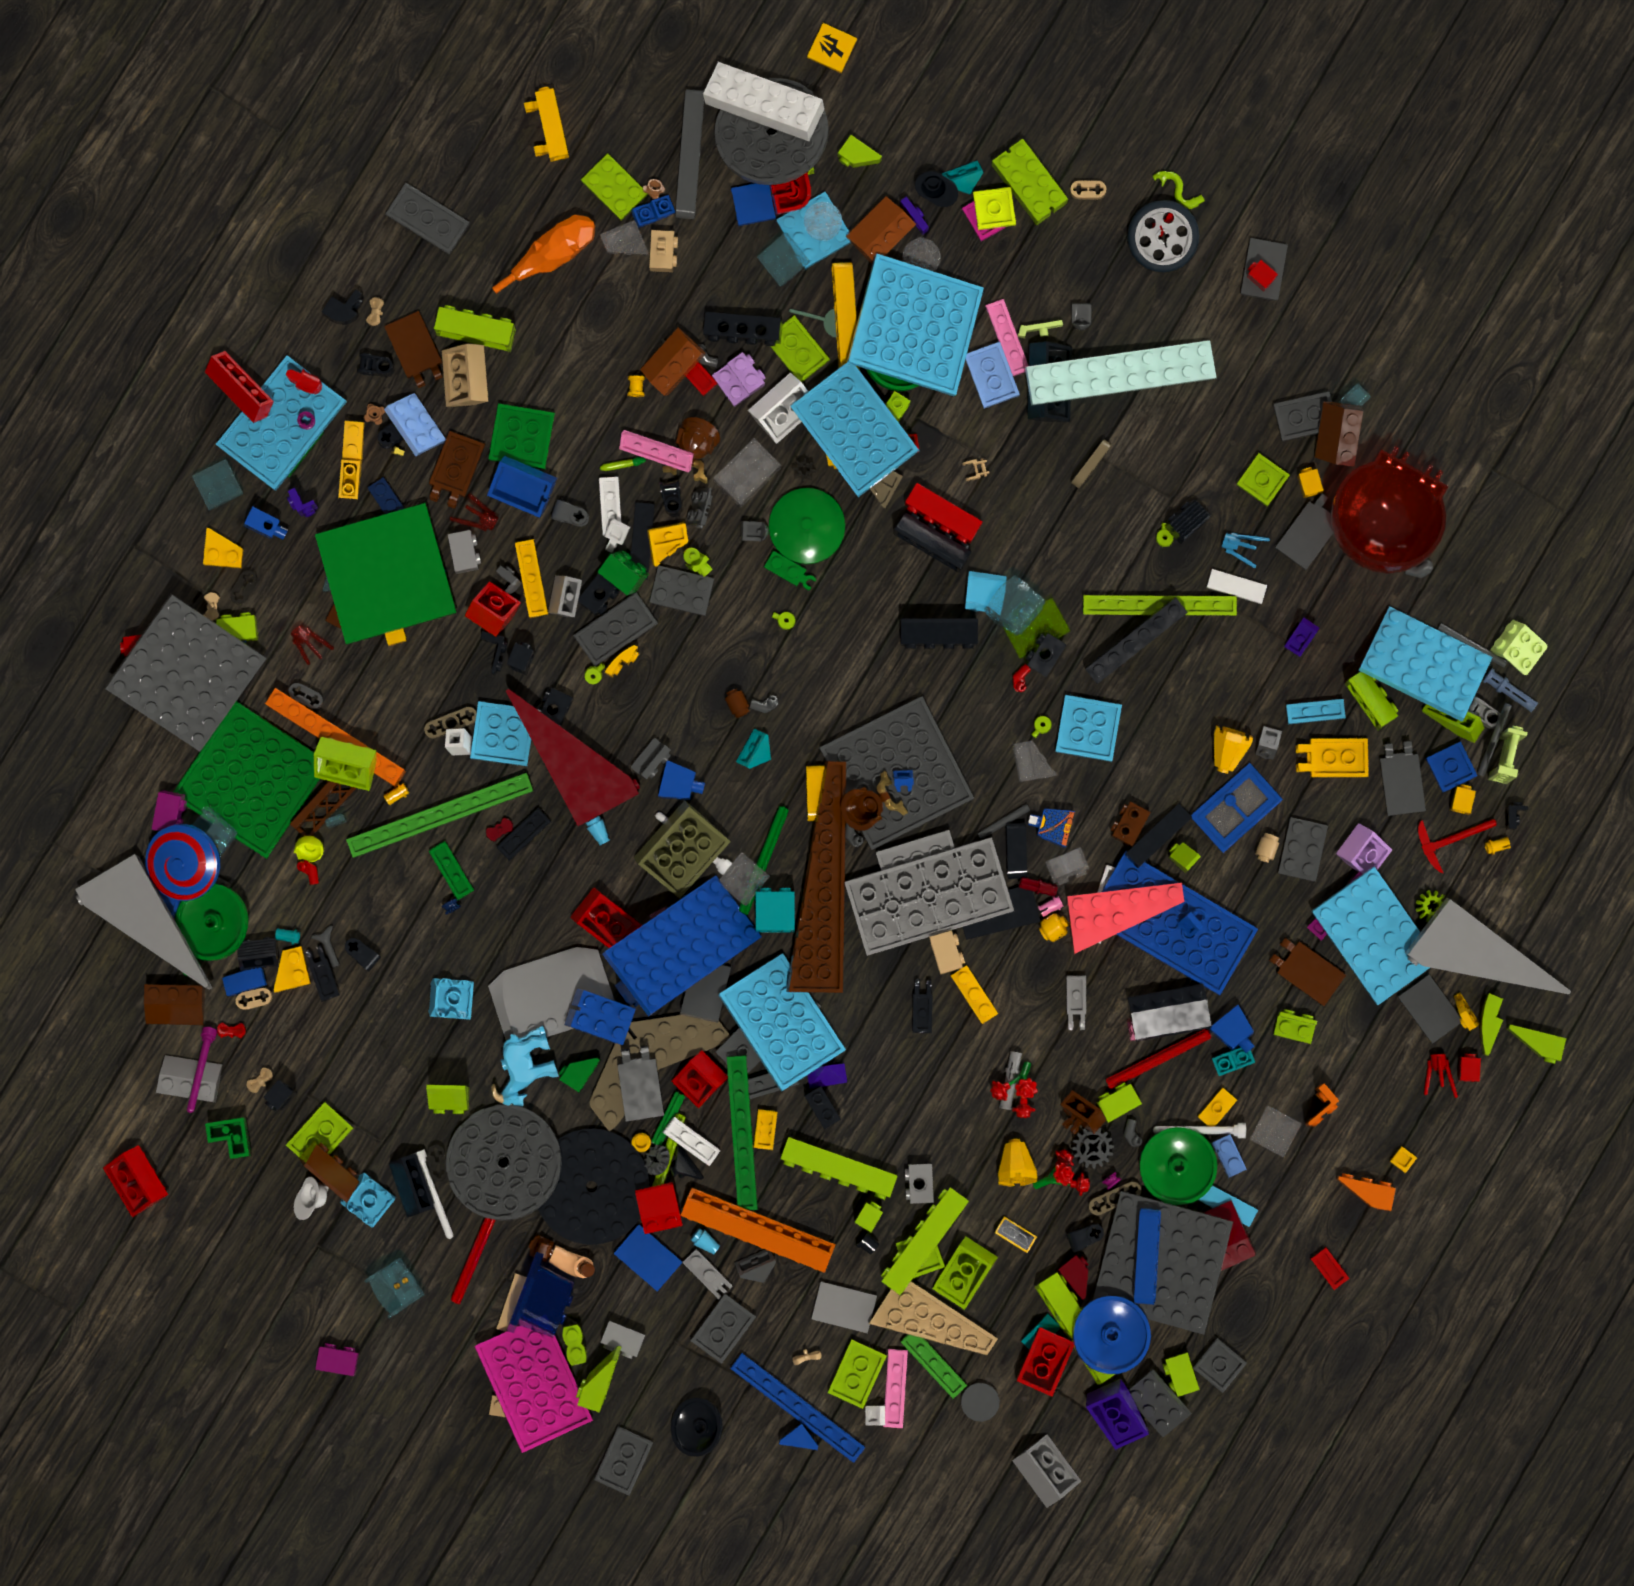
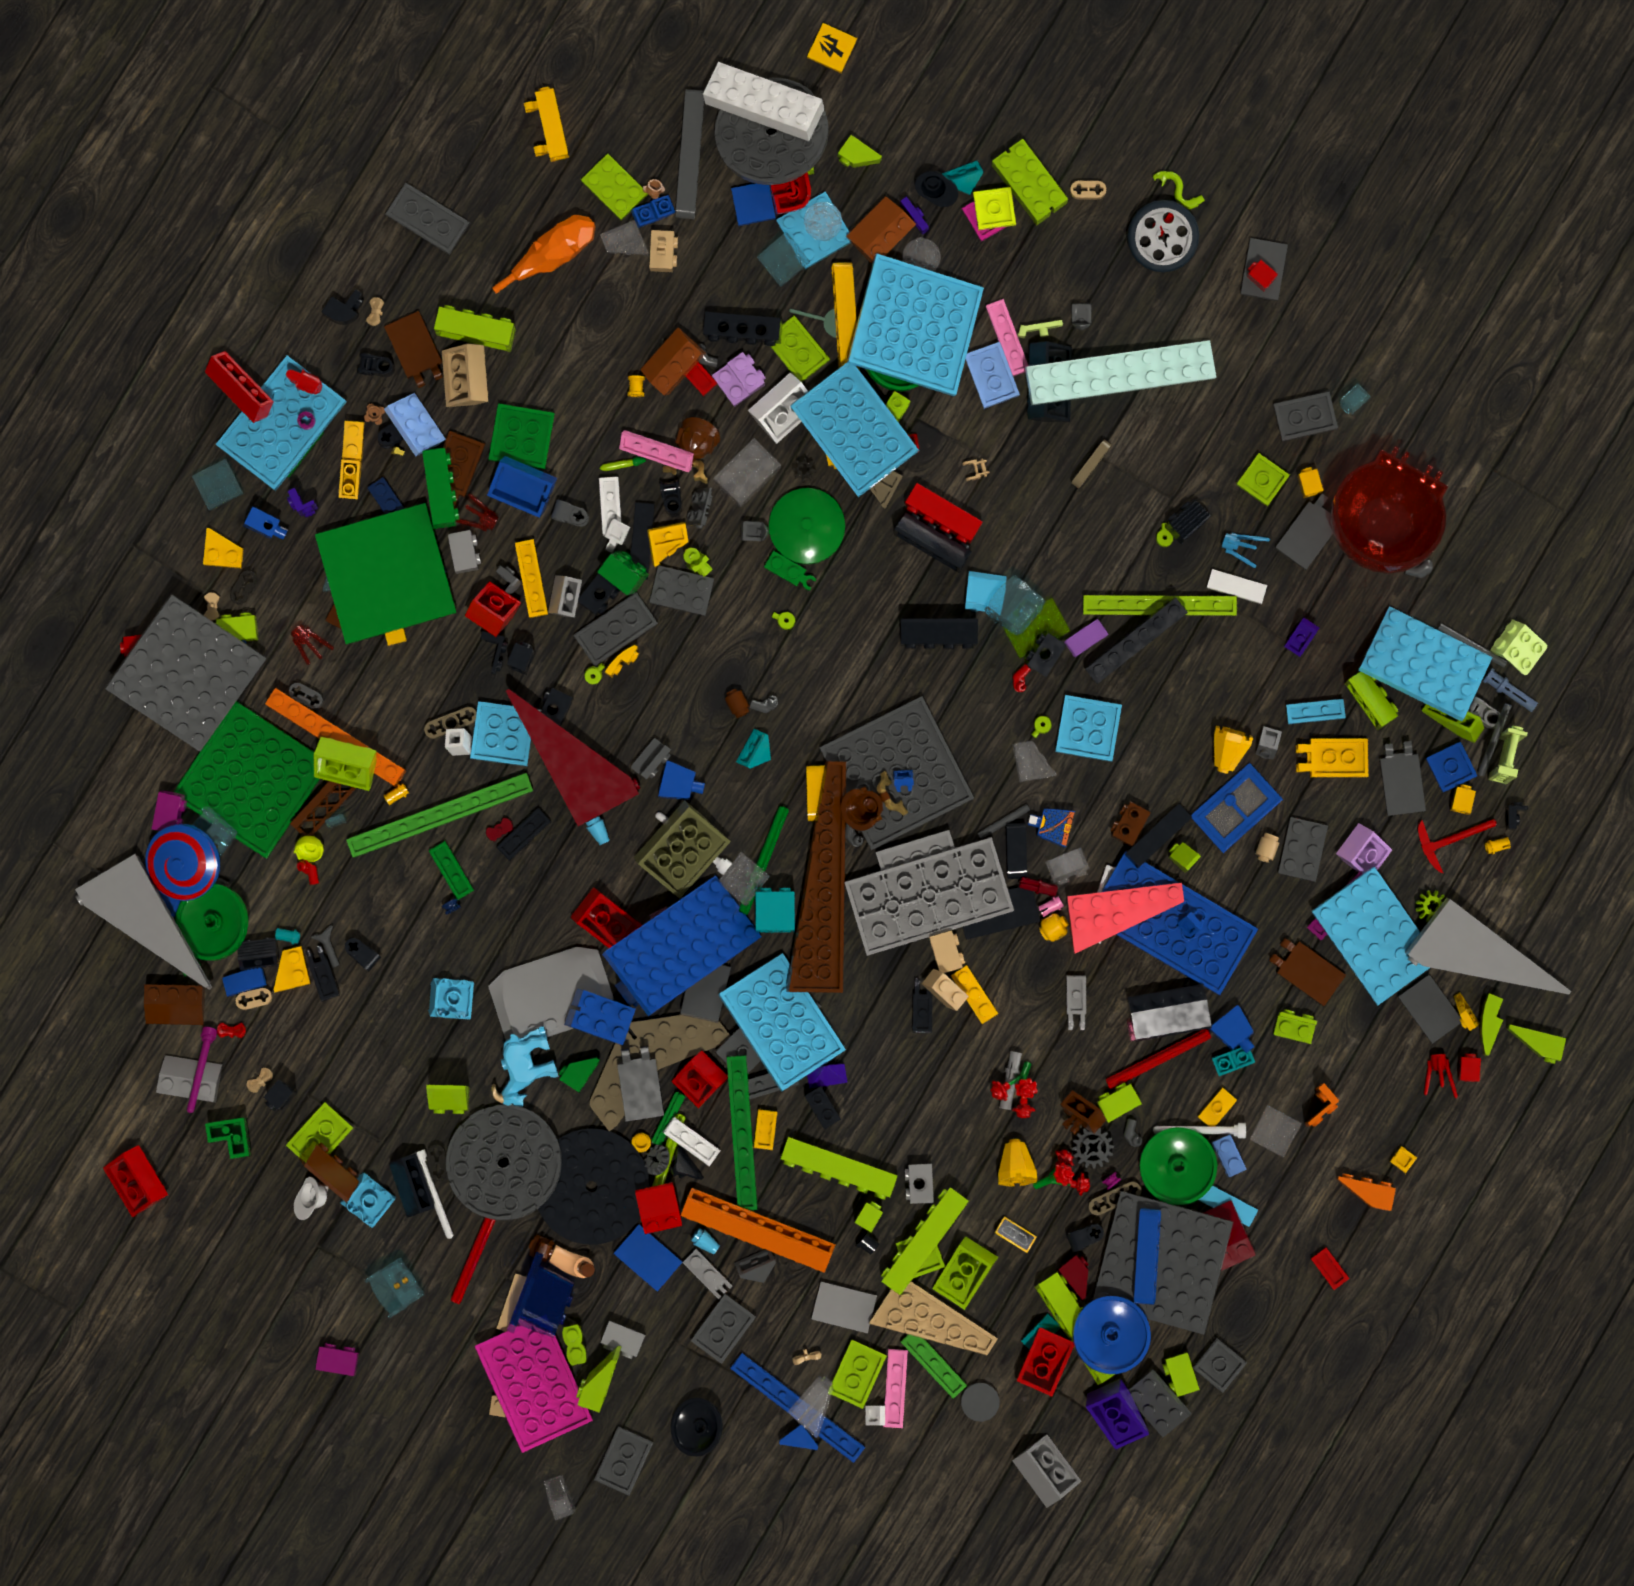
(439, 488): none -> green brick
(559, 1497): none -> clear slope
(813, 1405): none -> clear slope
(945, 989): none -> tan brick
(1086, 638): none -> medium lavender slope
(1339, 433): reddish brown slope -> none

